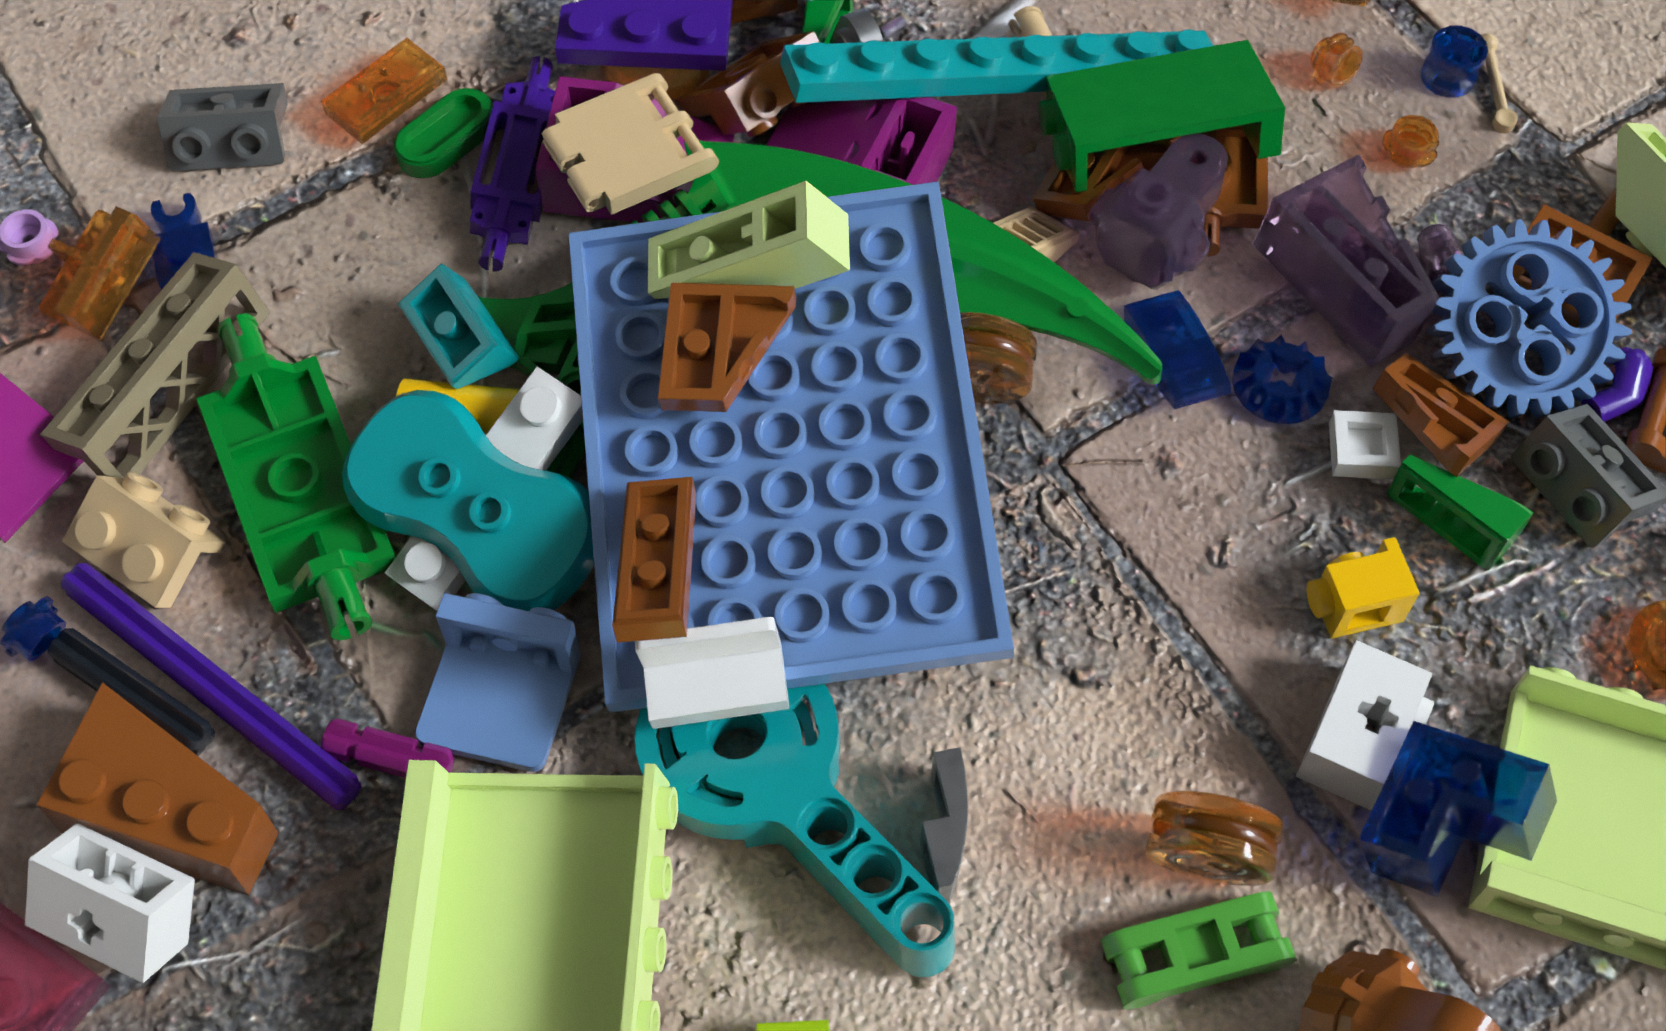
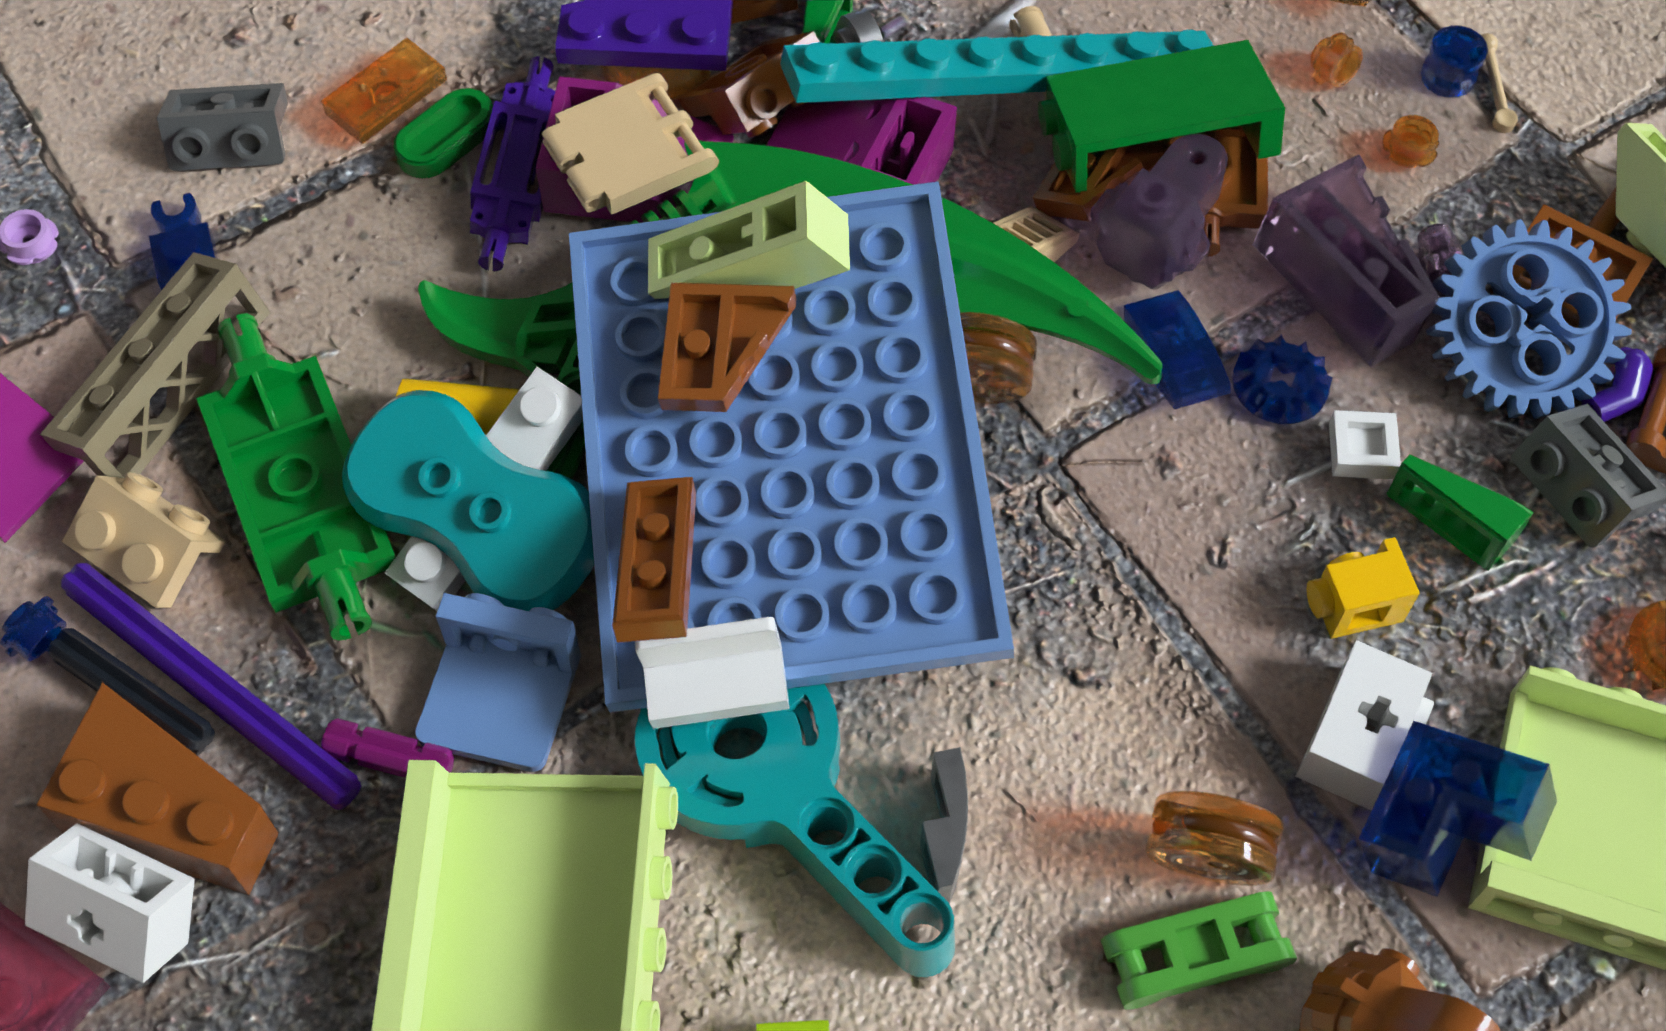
(99, 271): clear orange panel -> none
(457, 328): teal slope -> none
(1439, 413): dark orange wing -> none

